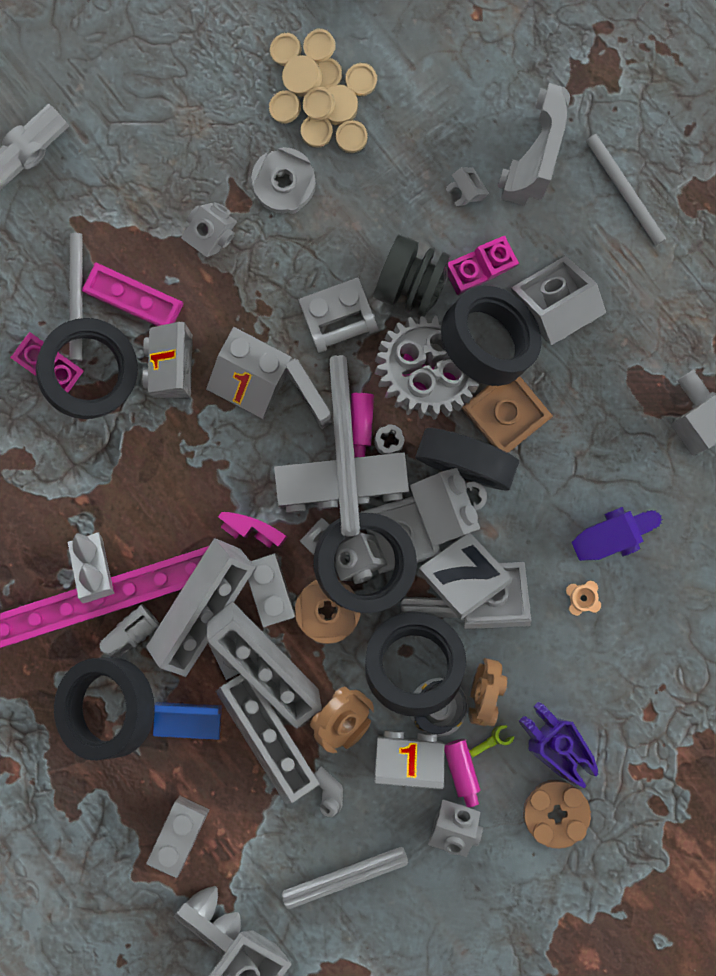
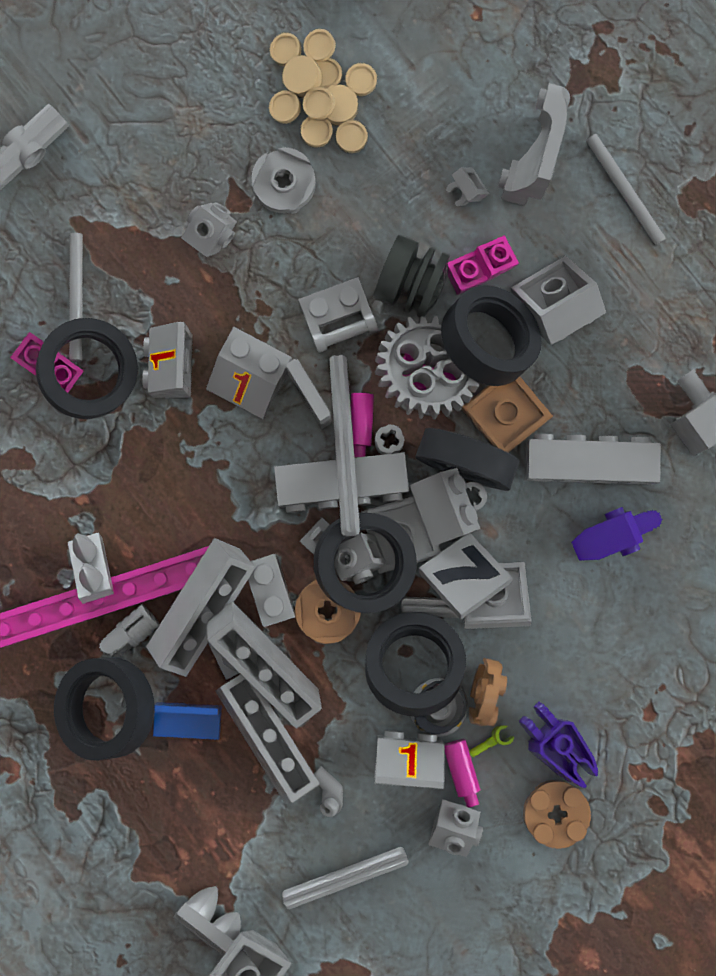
(131, 296): dark pink tile -> none
(177, 836): light grey brick -> none
(240, 524): dark pink slope -> none
(342, 720): medium nougat plate -> none
(590, 591): light nougat plate -> none
(592, 461): none -> light grey brick

